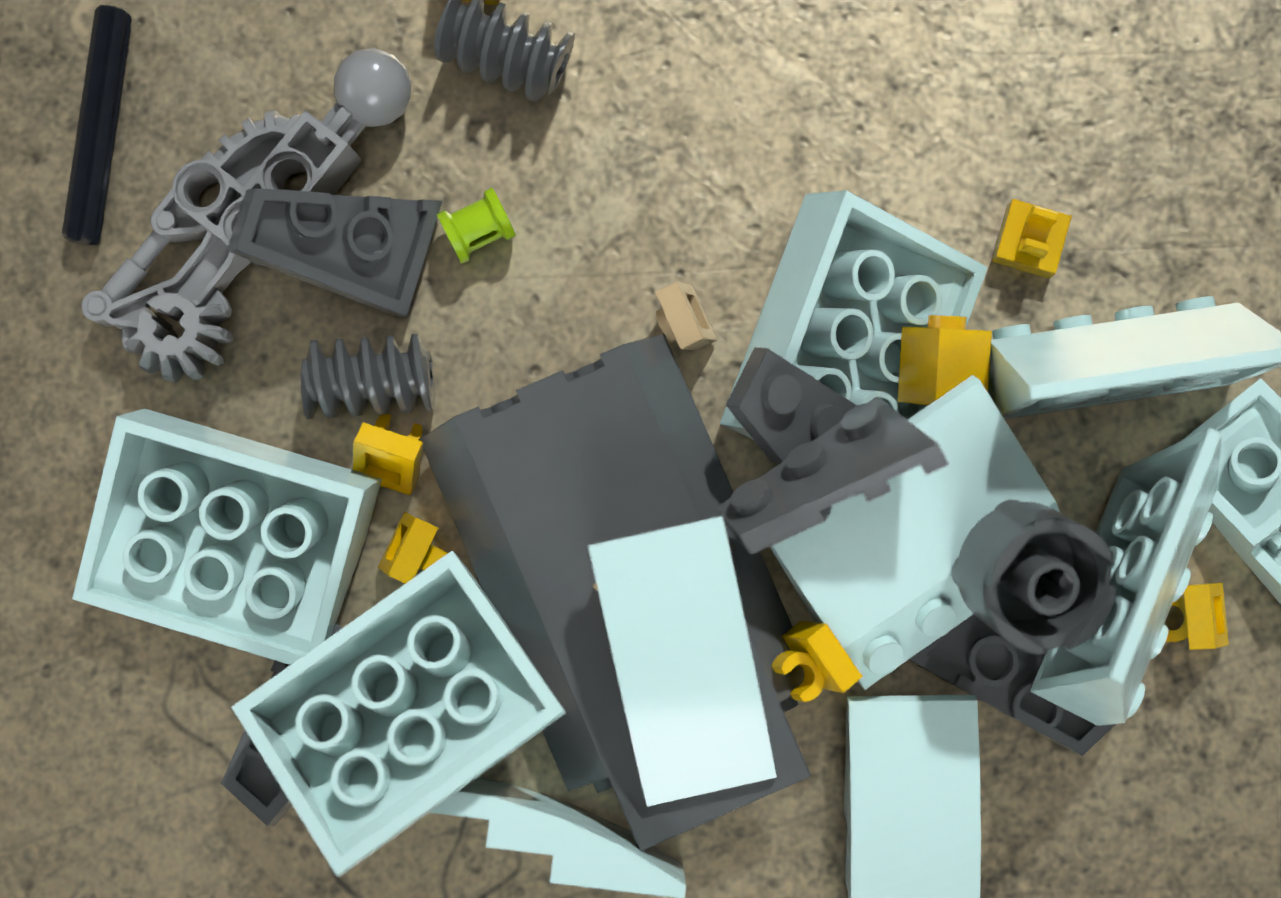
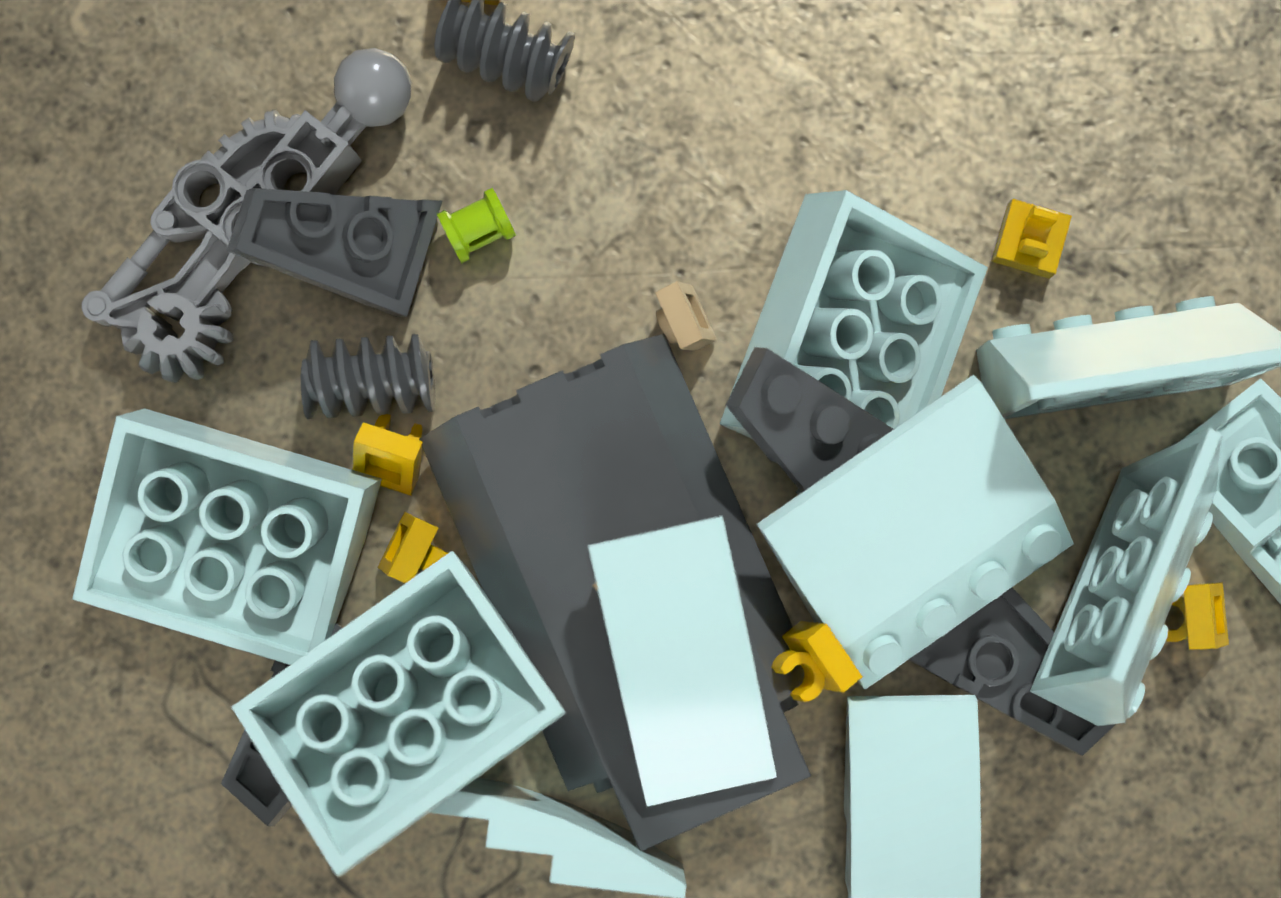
(96, 125): black axle -> none
(845, 461): dark grey wing -> none
(941, 358): yellow brick -> none
(1036, 576): dark grey brick -> none

